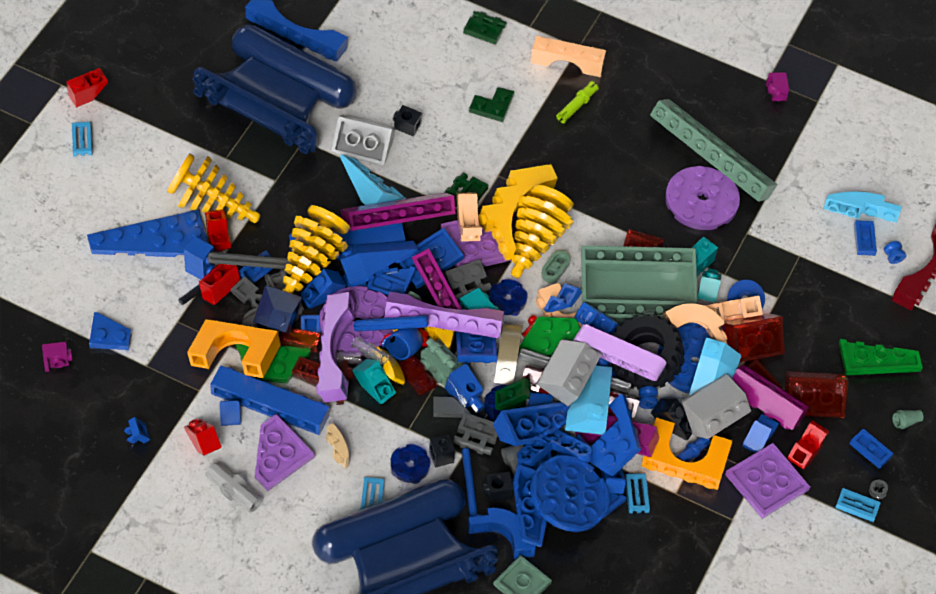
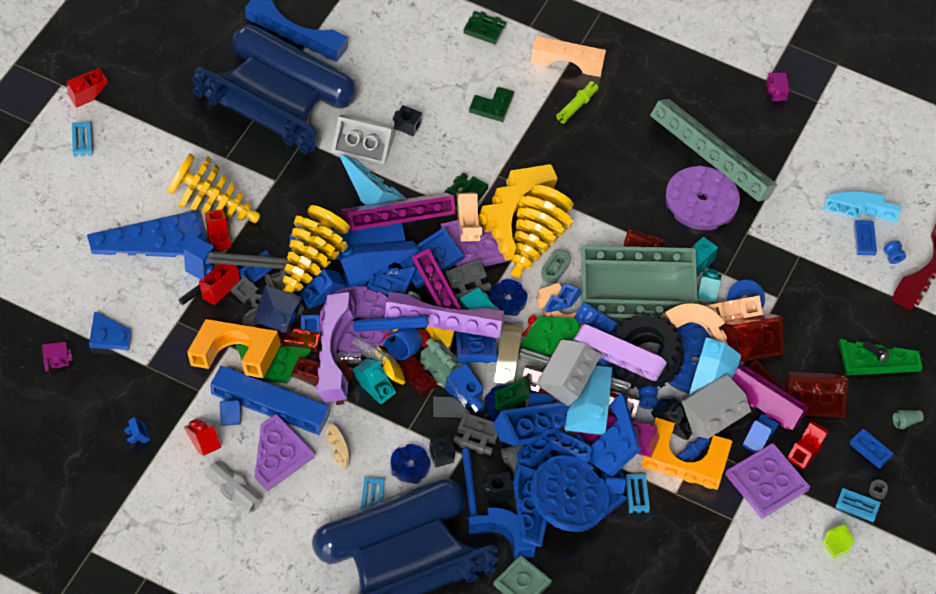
(838, 541): none -> lime panel
(881, 354): none -> black piece

